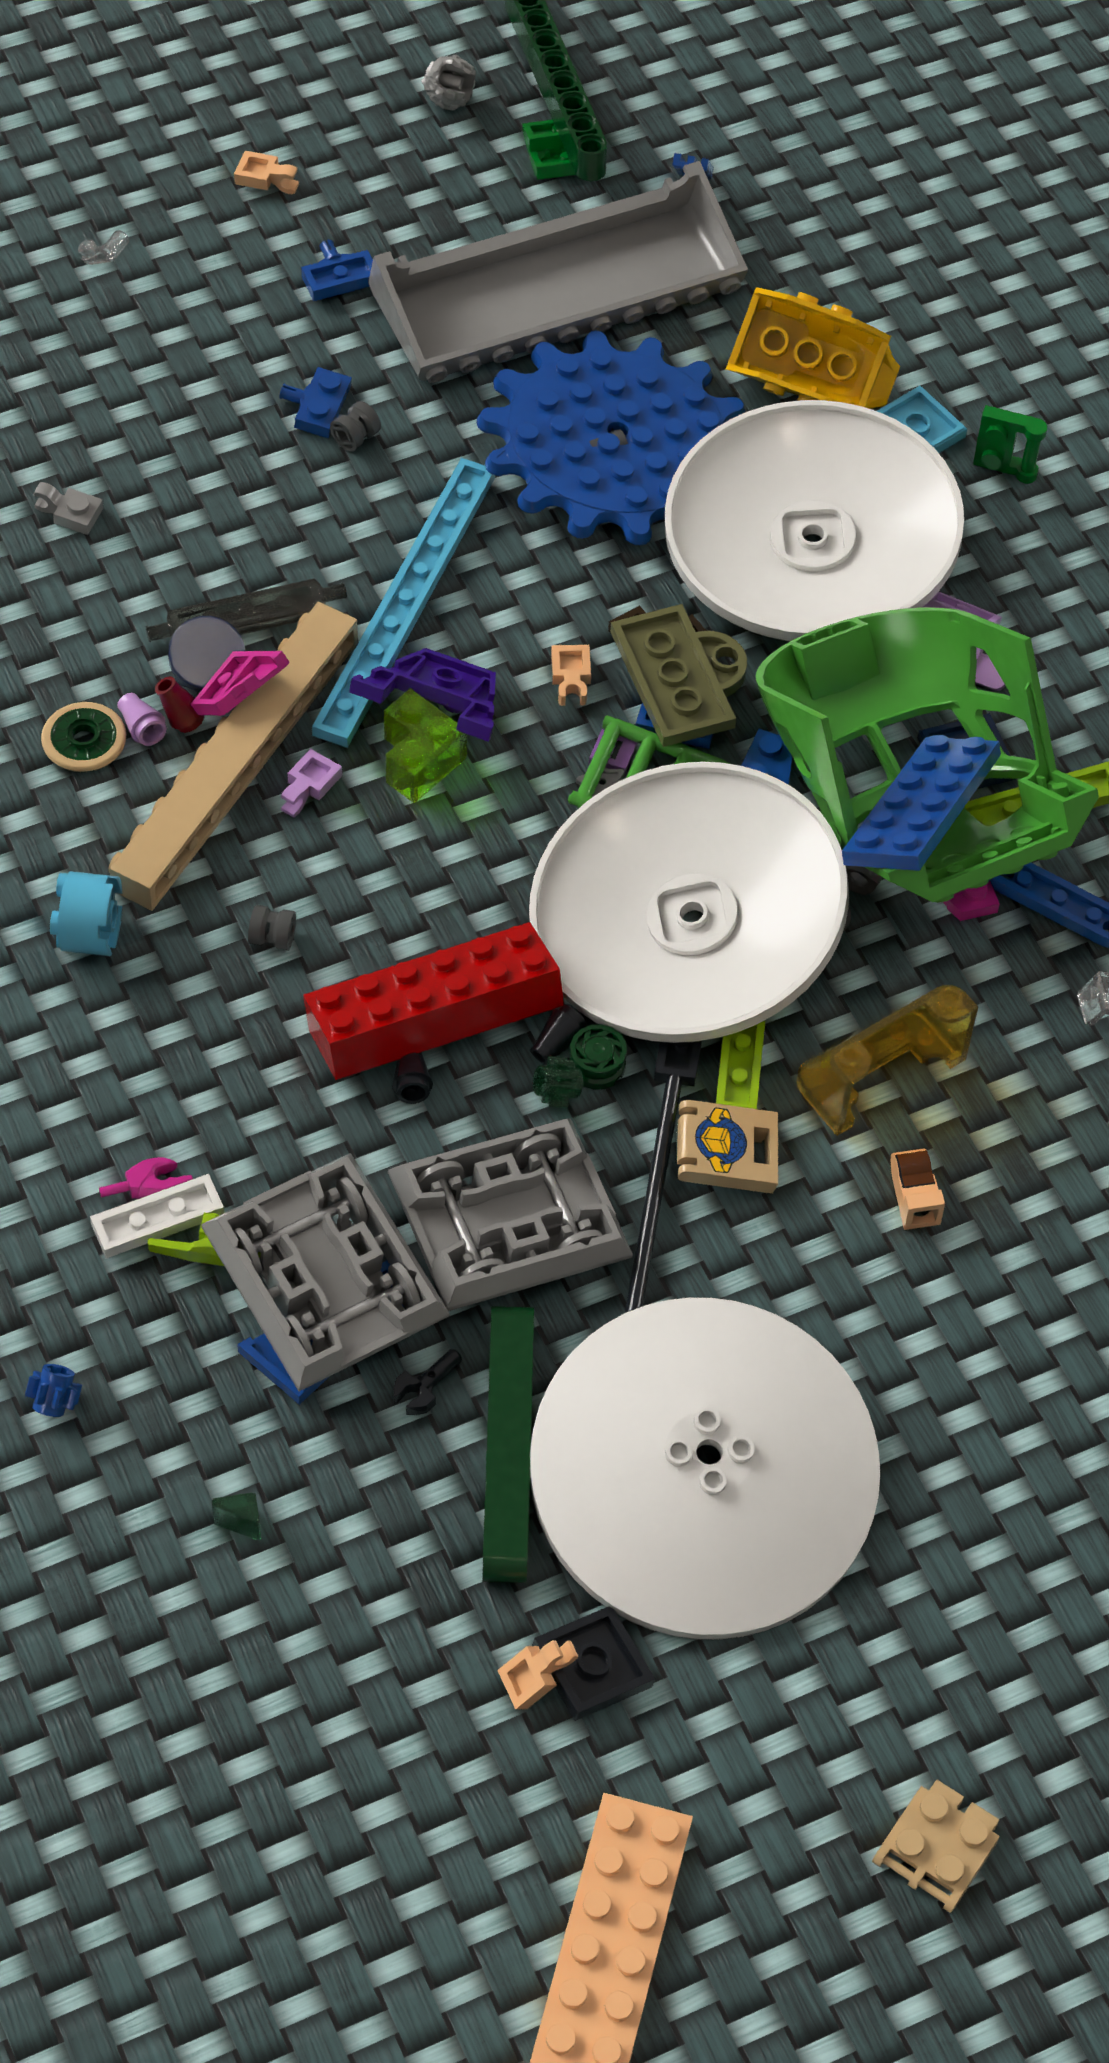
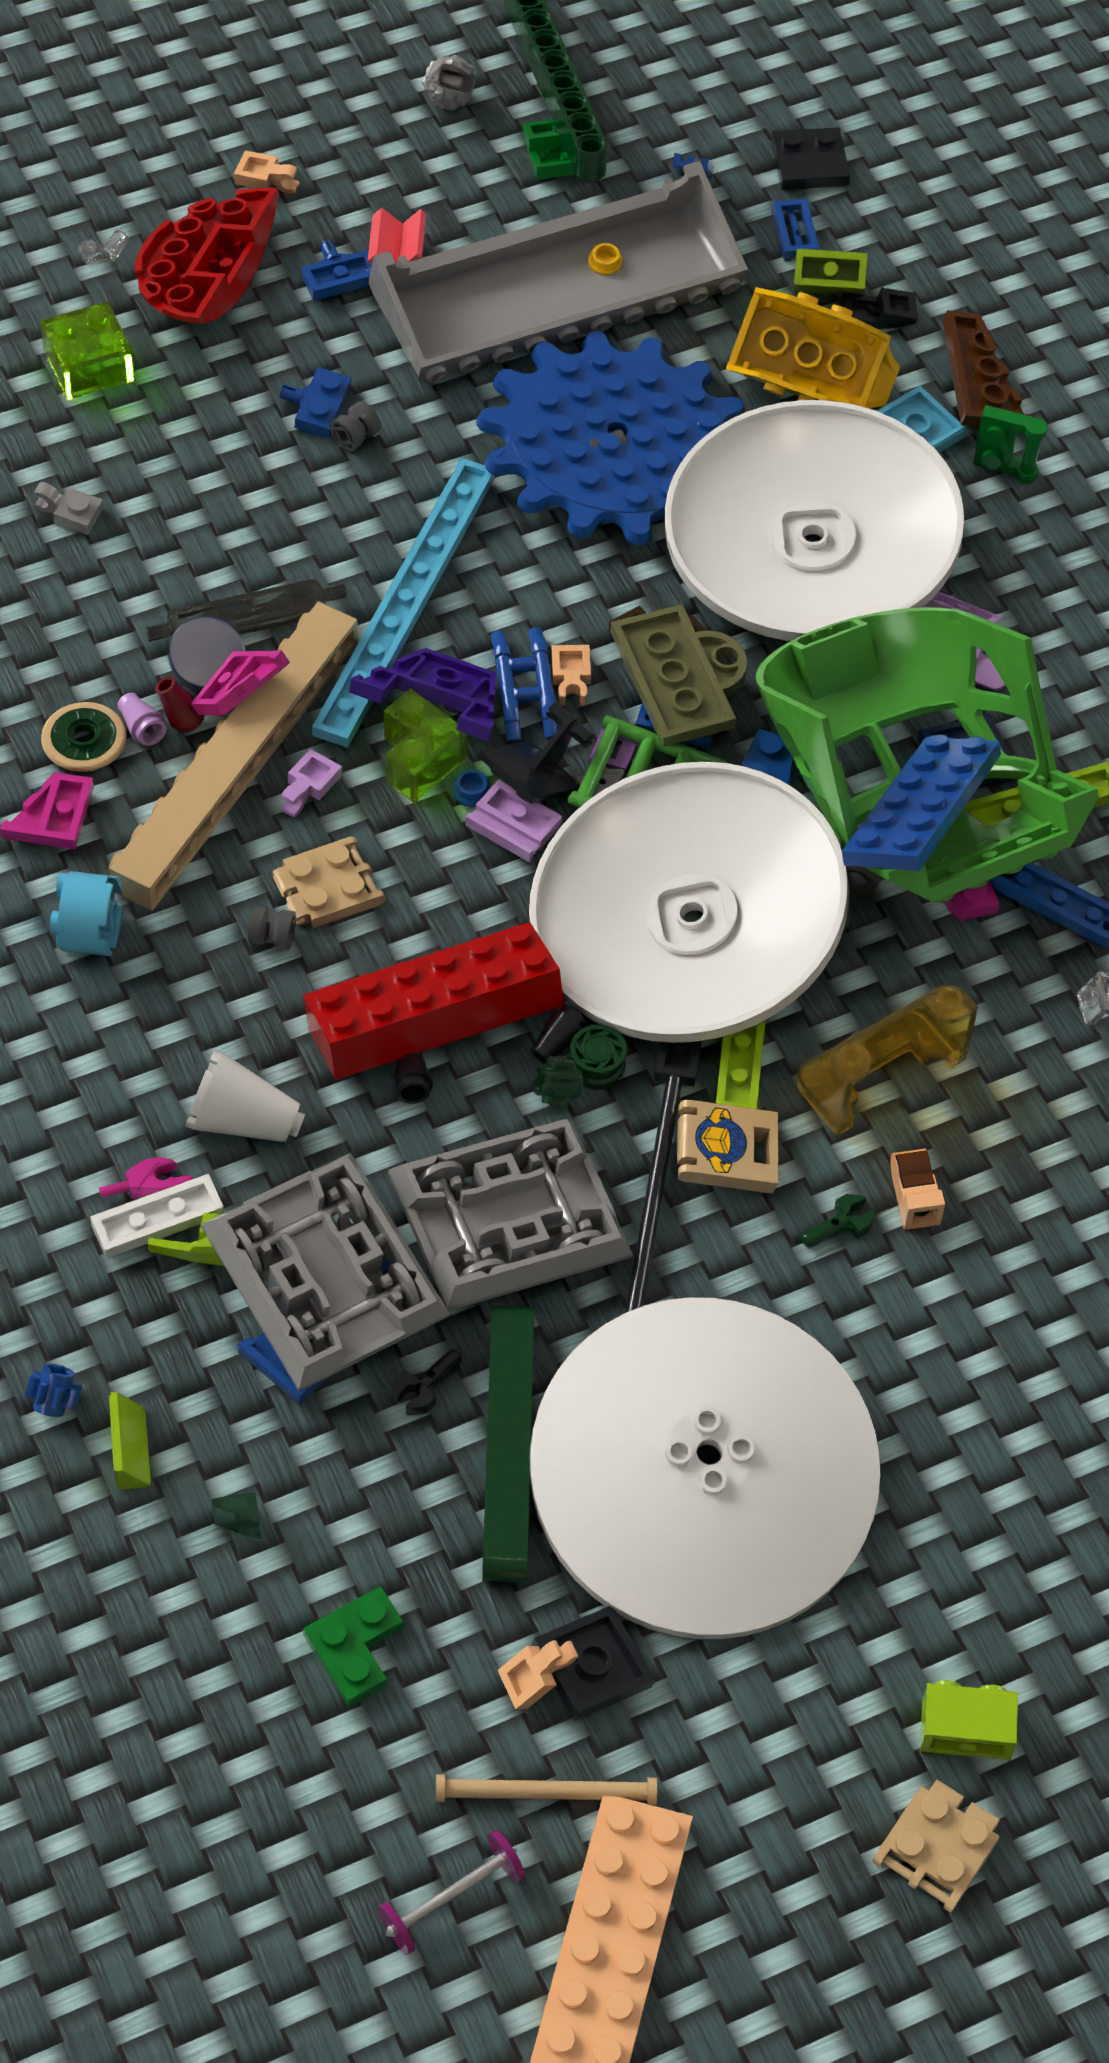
(53, 813): none -> dark pink wing
(87, 350): none -> clear neon green brick
(129, 1443): none -> lime slope
(208, 257): none -> red brick
(242, 1104): none -> white cone
(326, 884): none -> tan plate
(344, 1639): none -> green plate
(398, 237): none -> coral panel
(470, 787): none -> blue plate
(504, 1857): none -> axle
(512, 696): none -> blue piece
(513, 822): none -> lavender plate
(535, 771): none -> black plate
(544, 1789): none -> tan bar
(605, 259): none -> yellow plate
(789, 206): none -> blue tile
(810, 158): none -> black plate
(830, 271): none -> lime brick
(841, 1222): none -> dark green bar
(886, 311): none -> black slope
(969, 1720): none -> lime brick
(975, 369): none -> reddish brown wing

